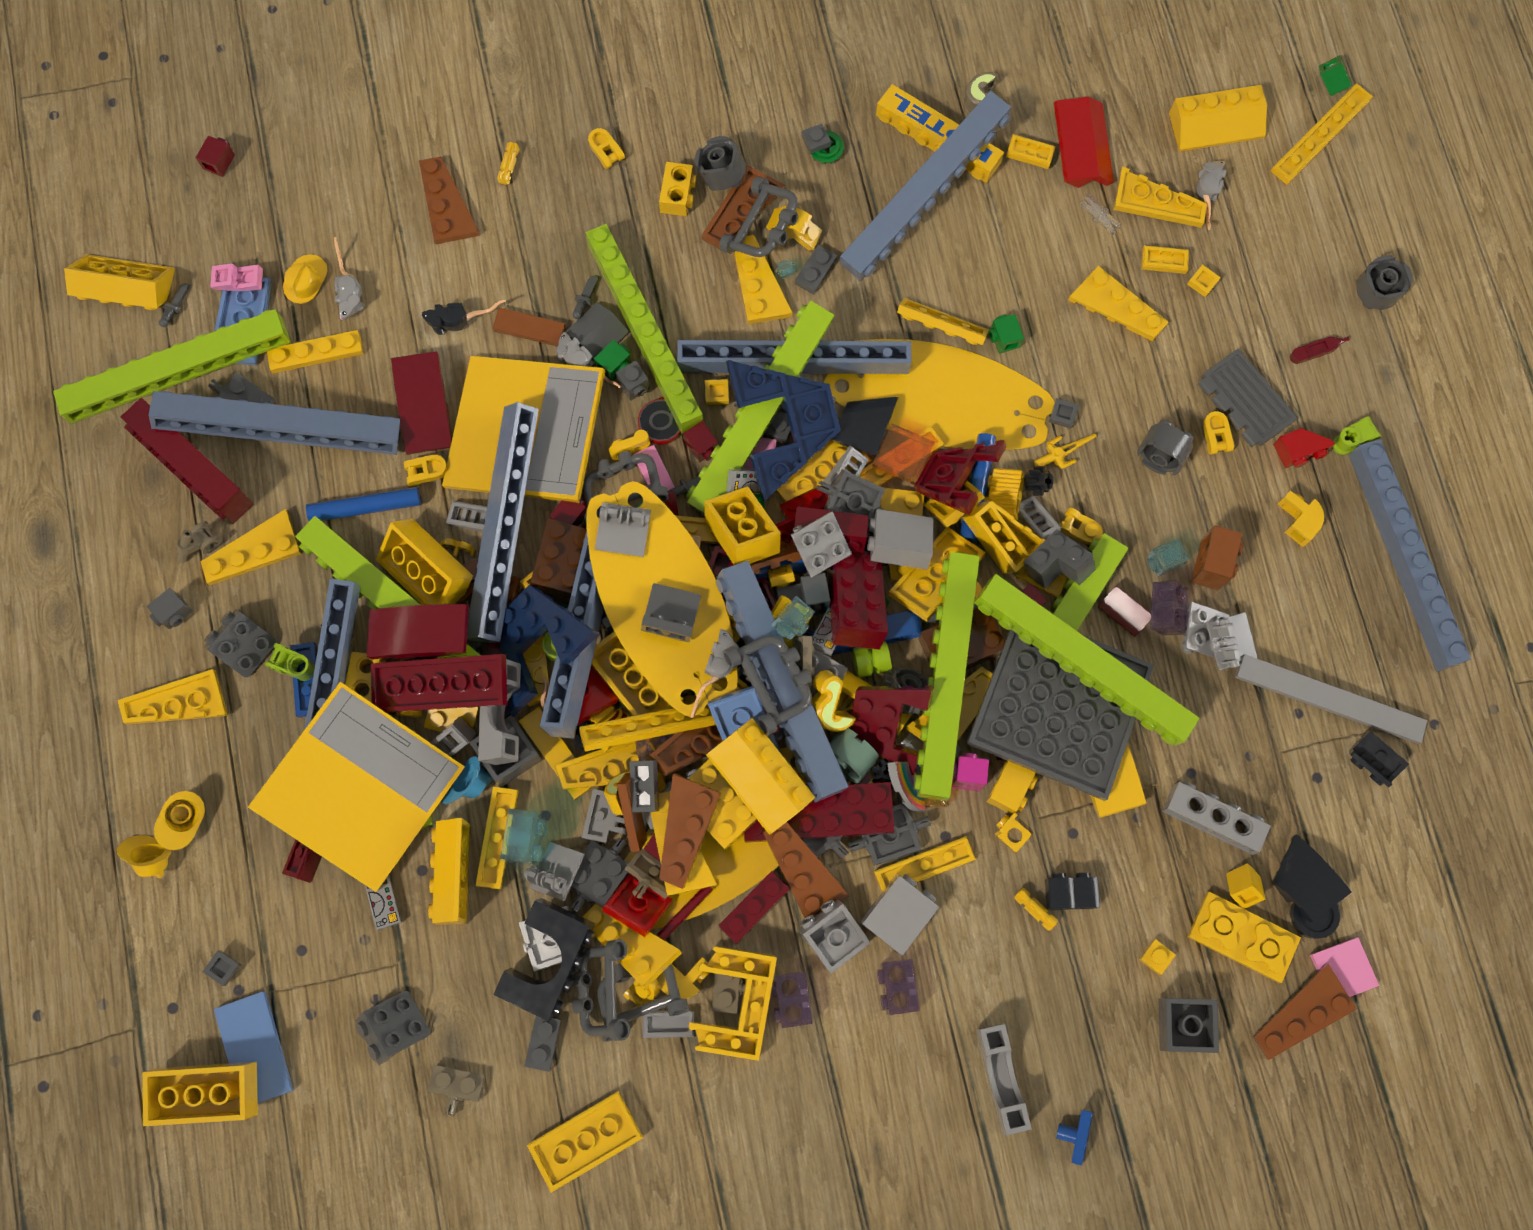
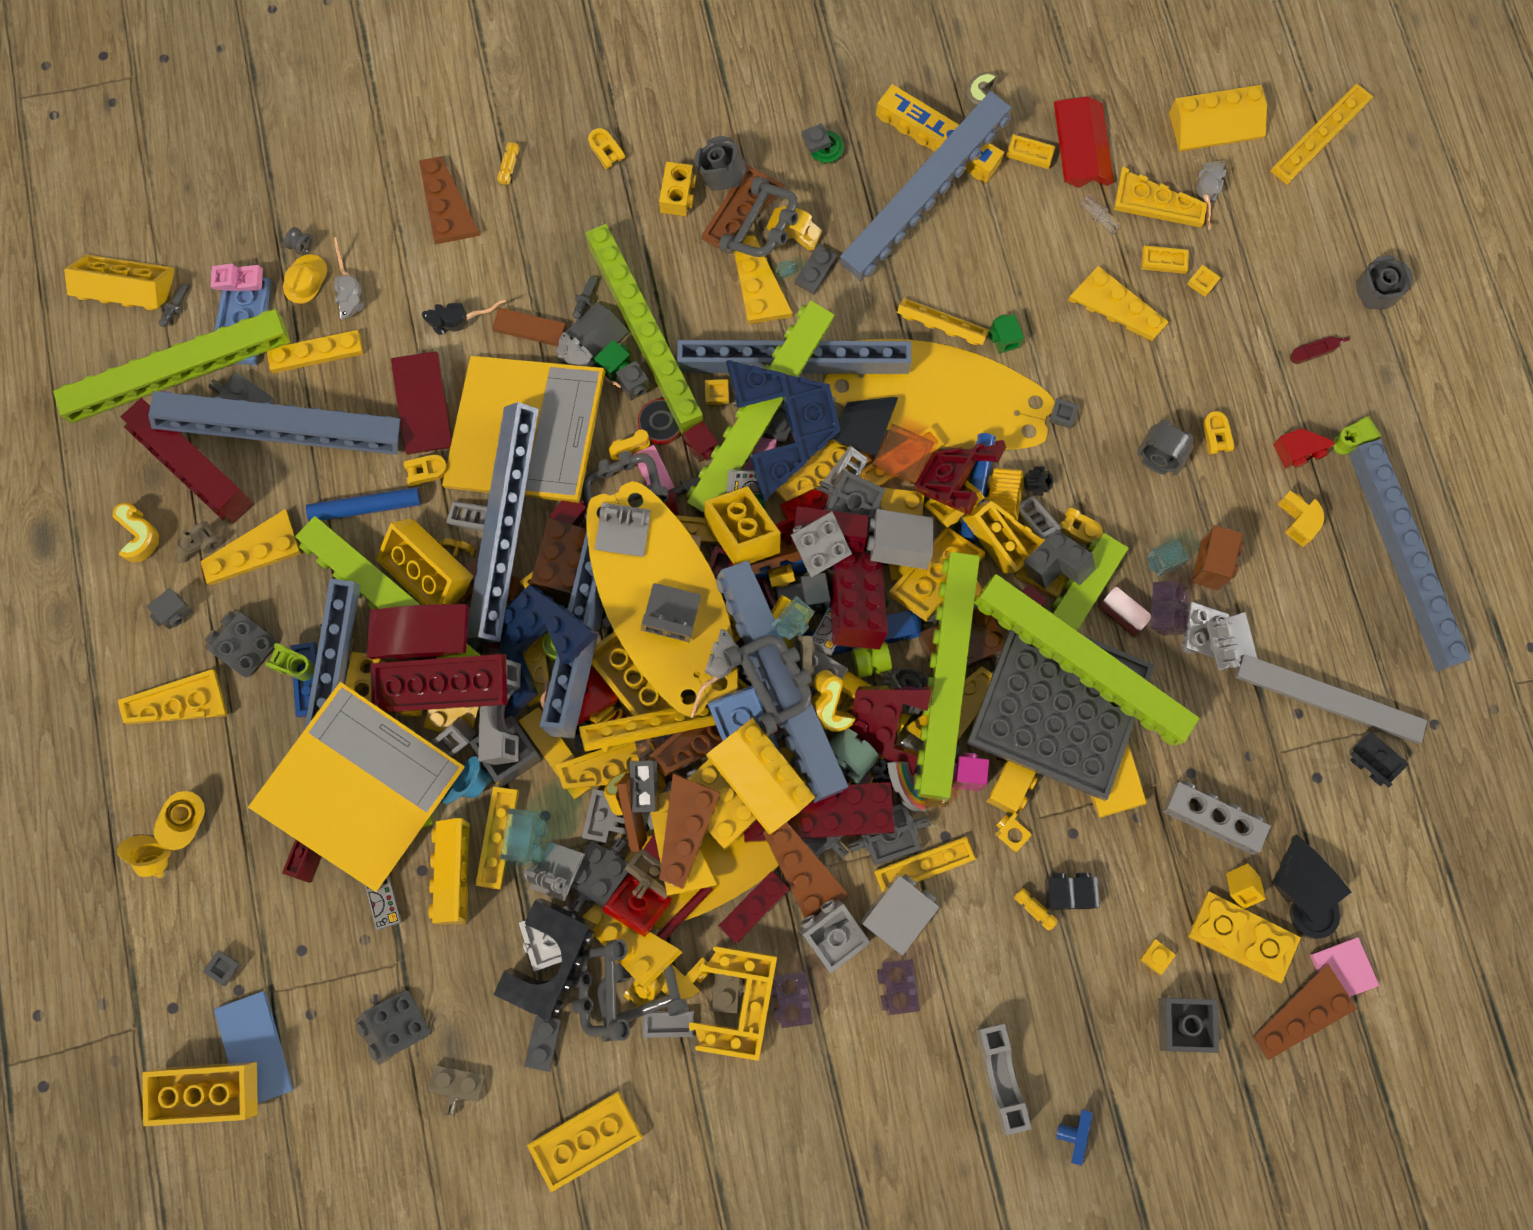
(145, 533): none -> yellow animal
(215, 155): dark red brick -> none
(298, 241): none -> dark grey wheel
(1057, 453): yellow piece -> none
(1248, 398): dark grey hinge -> none
(1335, 75): green panel -> none

